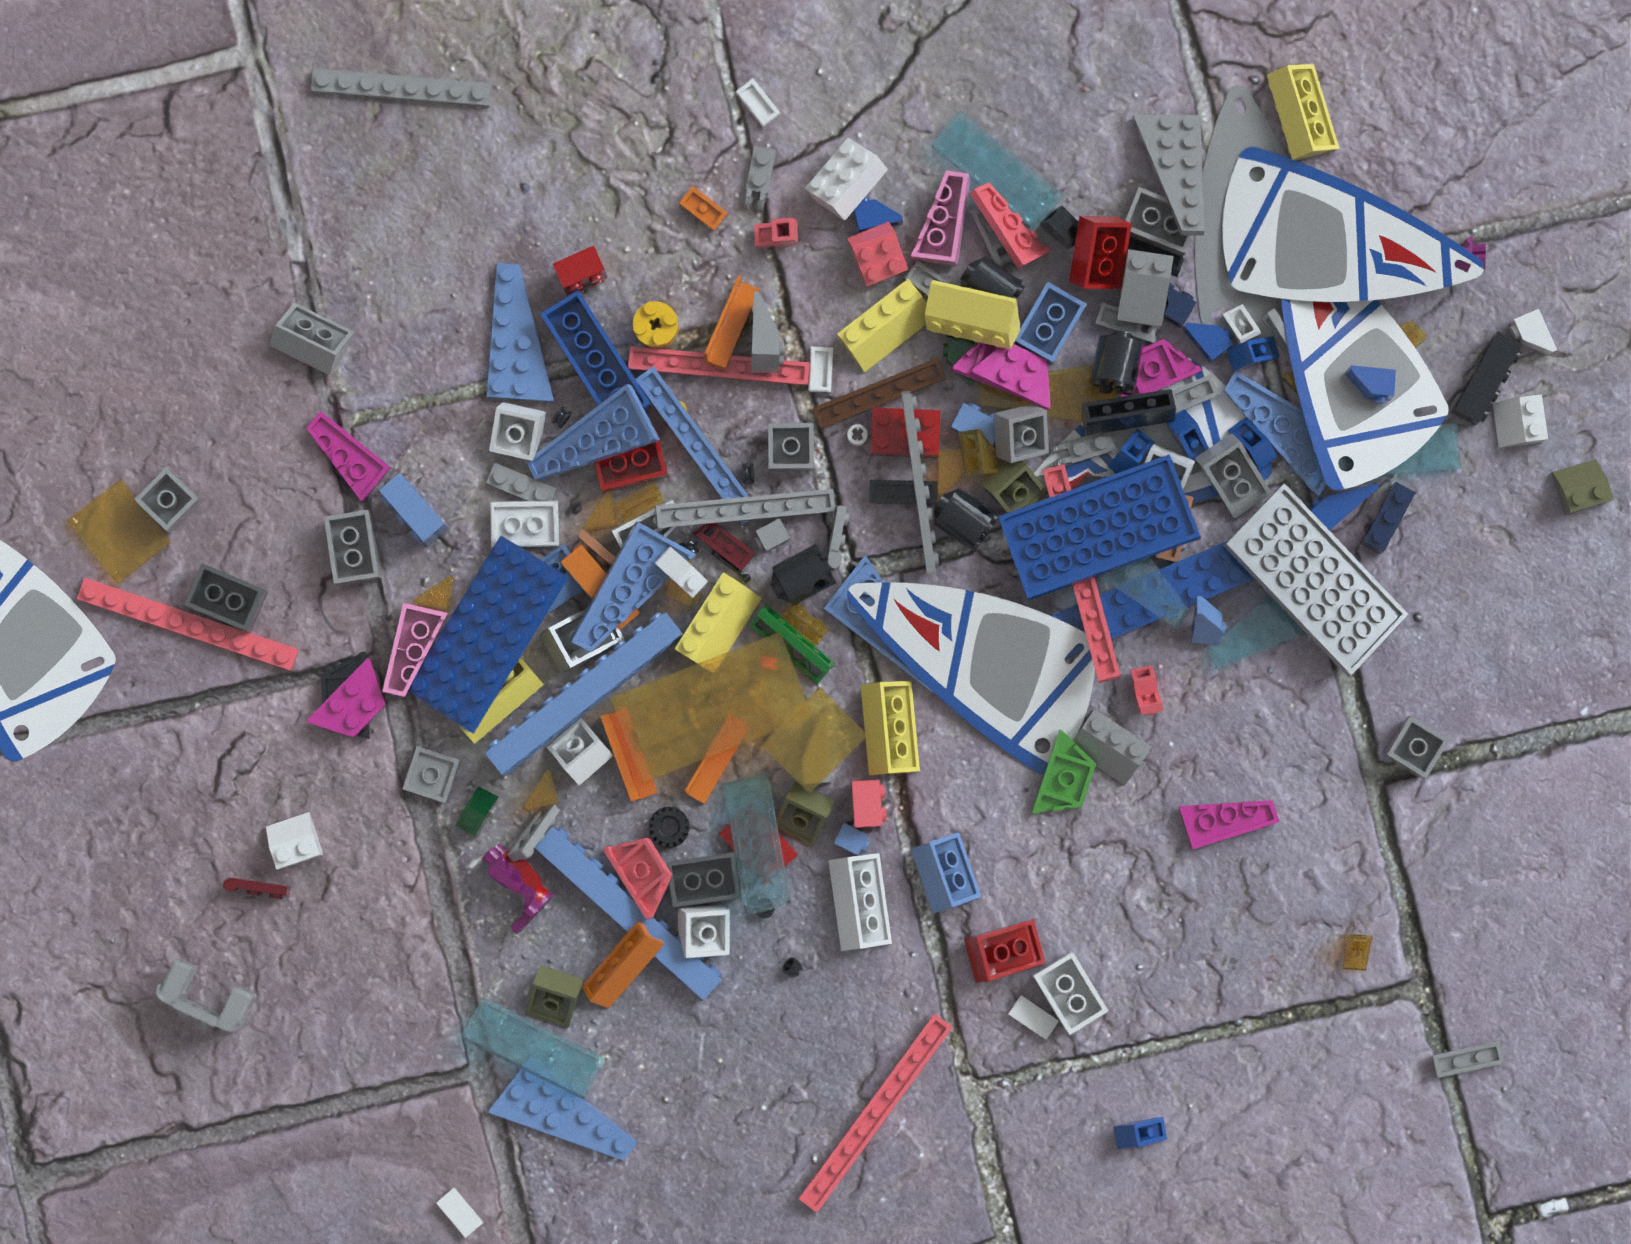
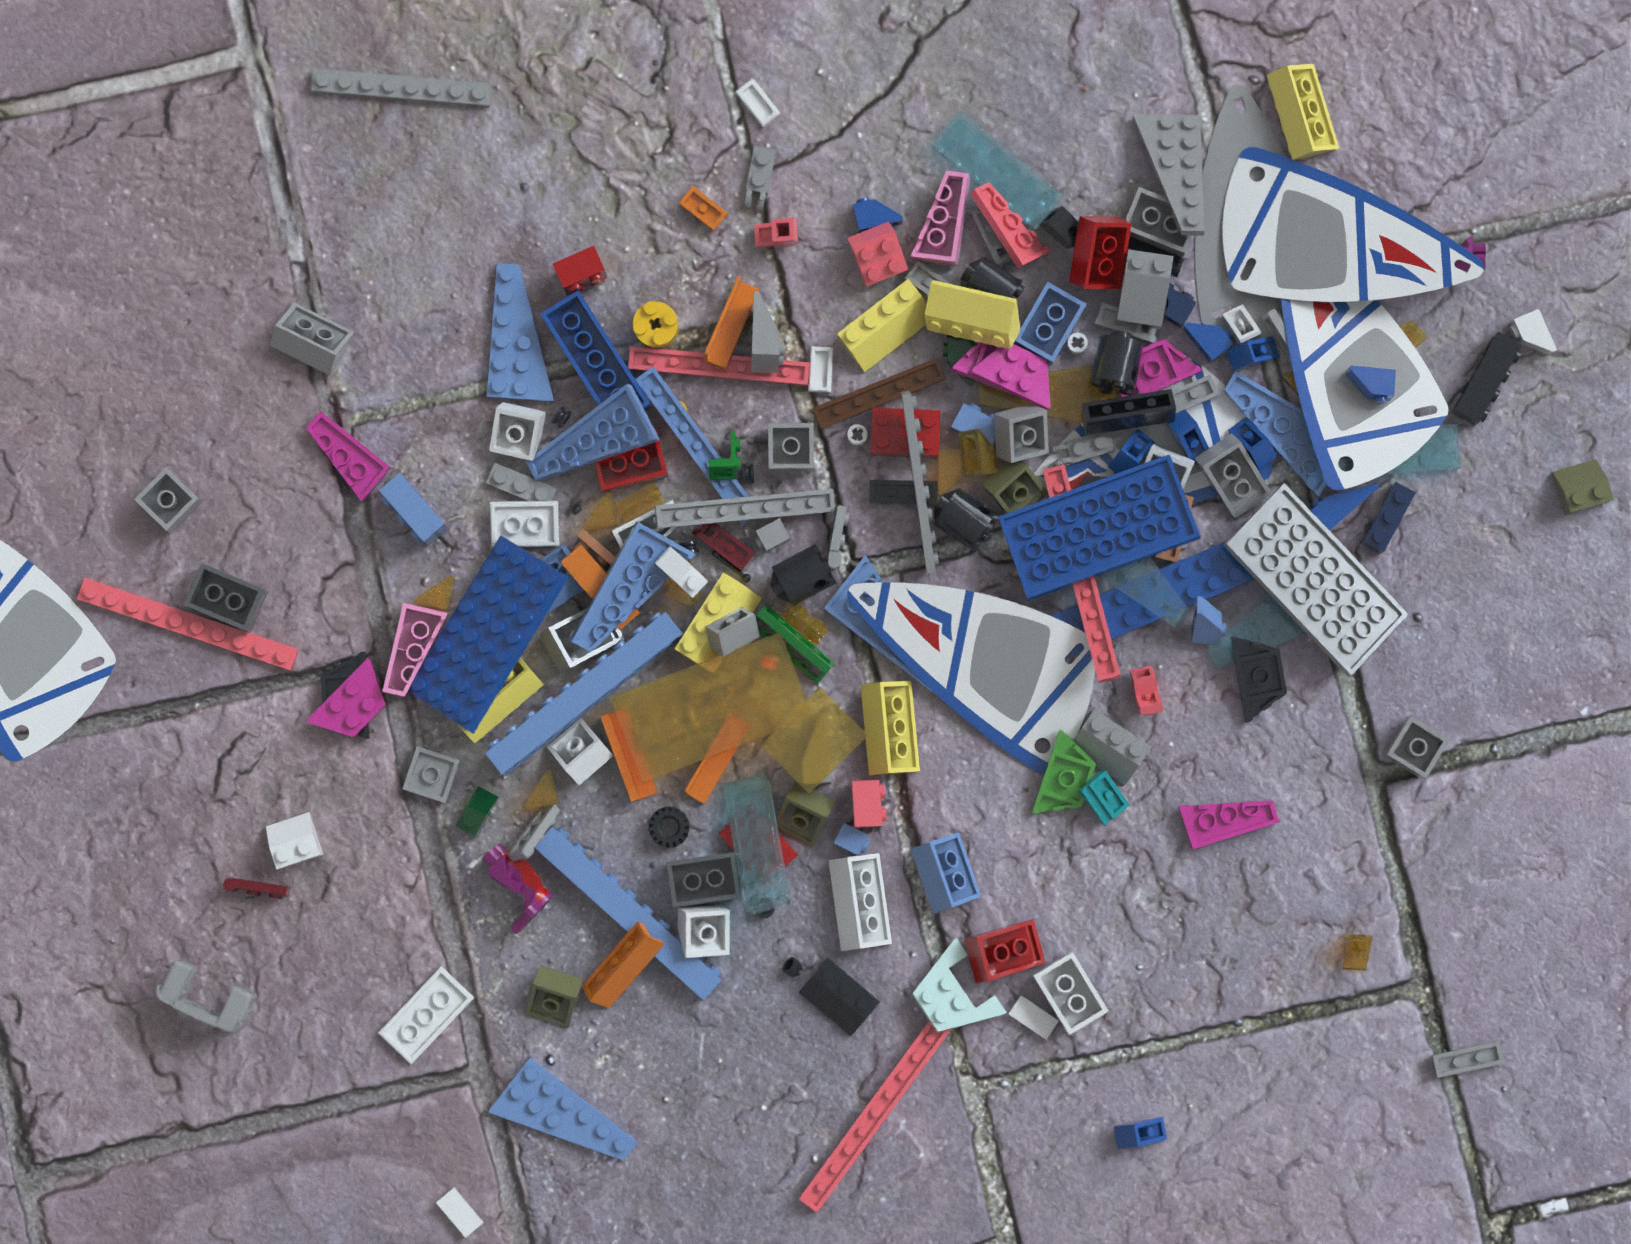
(119, 531): clear yellow piece -> none
(352, 547): light grey brick -> none
(426, 1015): none -> white tile
(533, 1048): clear light blue plate -> none
(641, 872): coral wing -> none
(726, 468): none -> green bracket
(732, 631): none -> light grey brick
(839, 996): none -> black slope
(846, 178): white brick -> none
(945, 1000): none -> light aqua wing
(1077, 336): none -> white bush
(1103, 797): none -> teal plate
(1258, 675): none -> black wing
(1520, 421): white slope -> none

